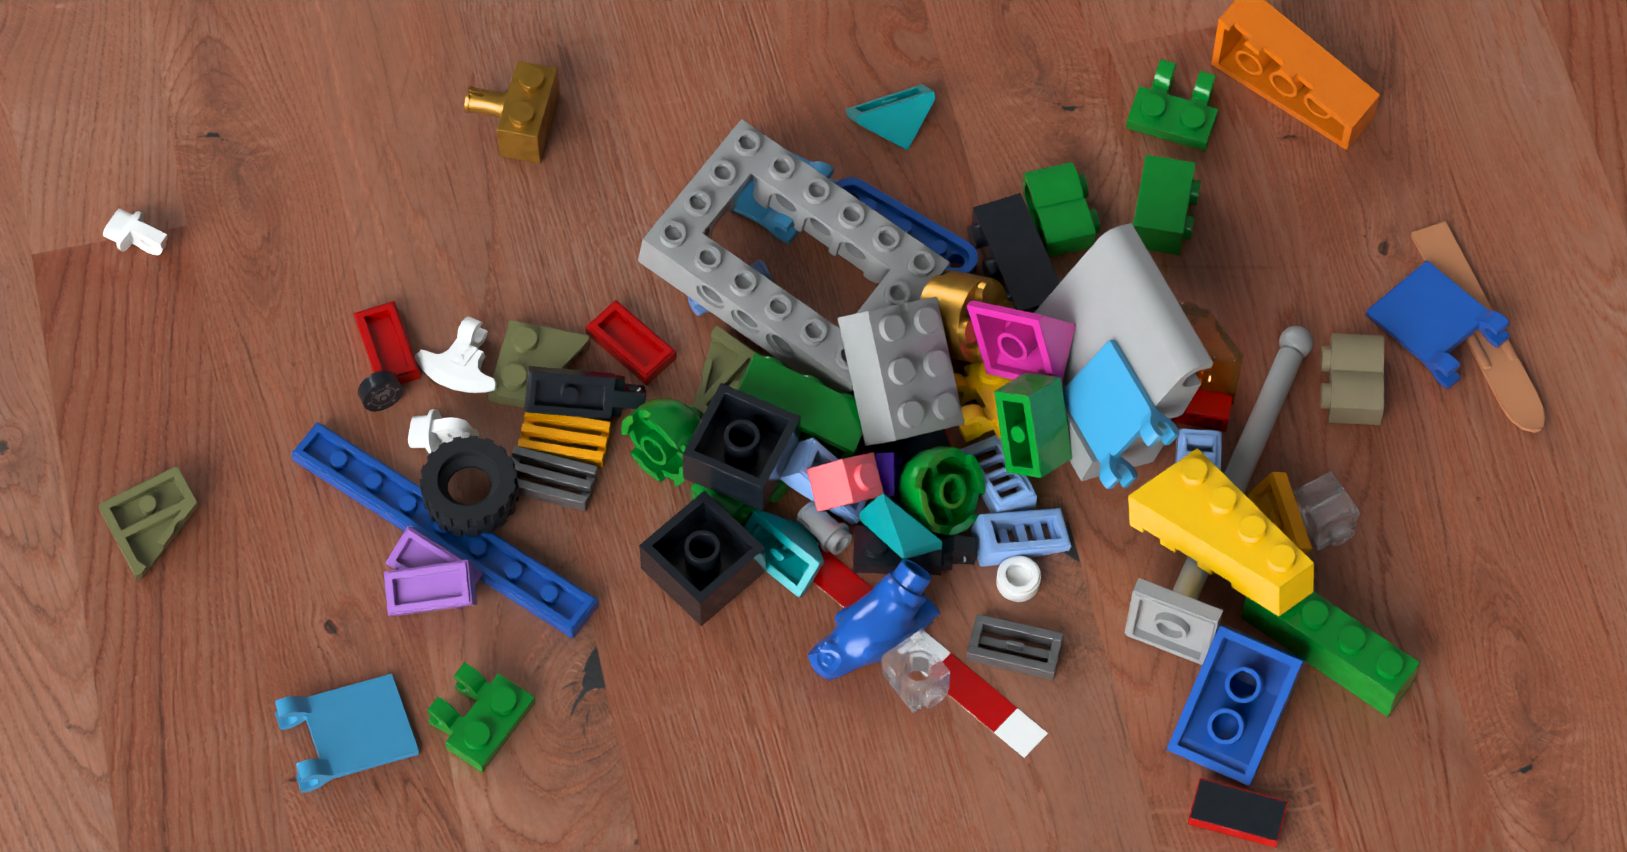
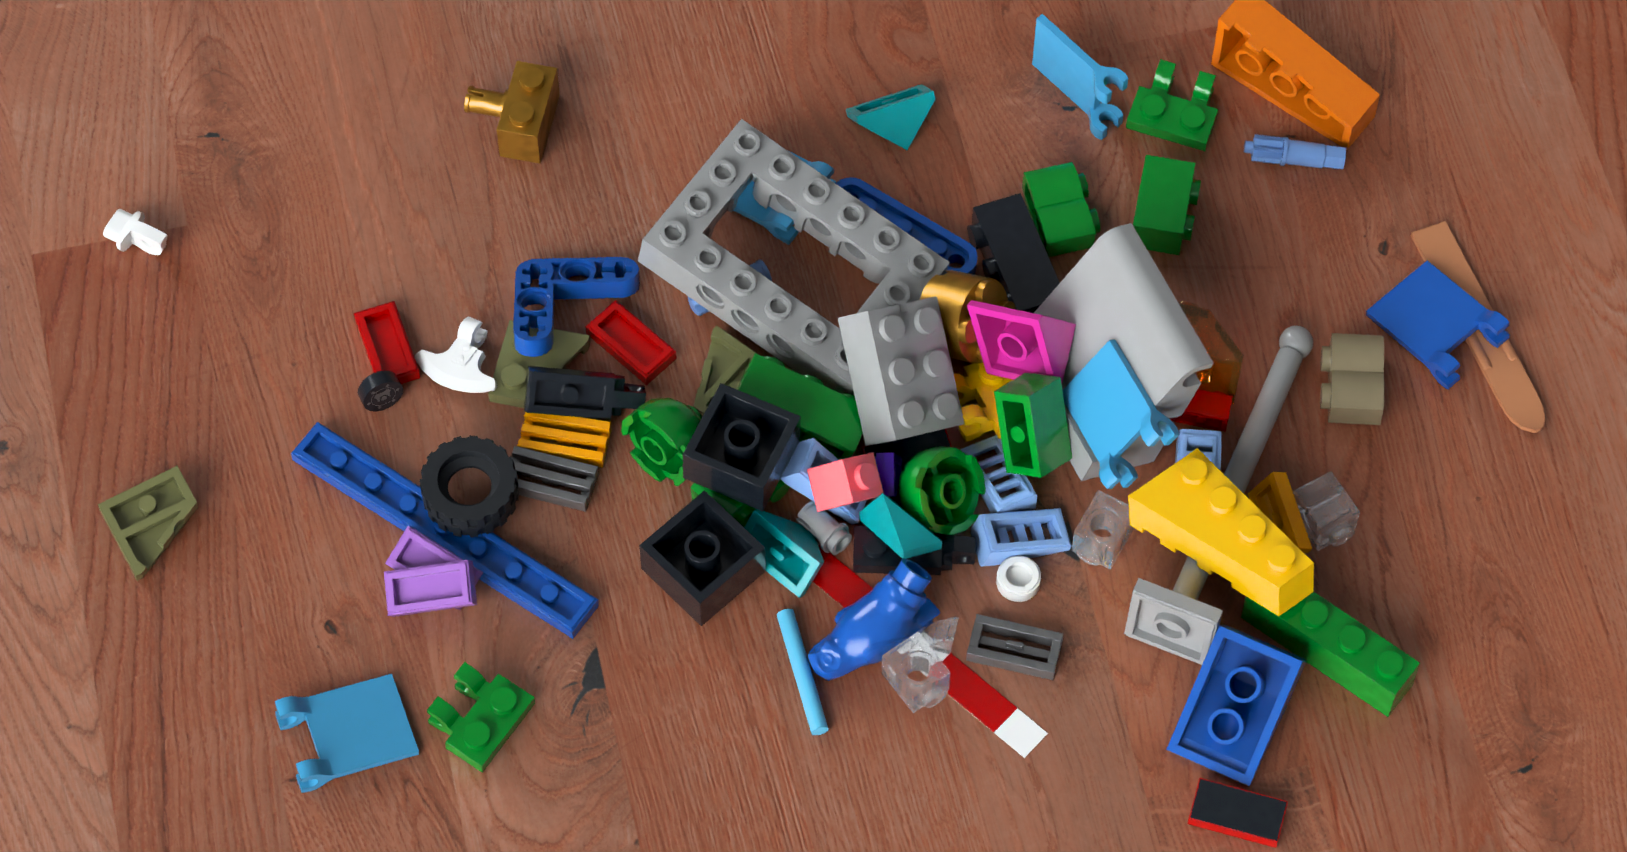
(432, 430): white piece -> none
(554, 284): none -> blue beam
(802, 672): none -> medium azure bar
(941, 634): none -> clear piece
(1077, 75): none -> dark azure flag
(1107, 514): none -> clear brick
(1294, 152): none -> medium blue piece

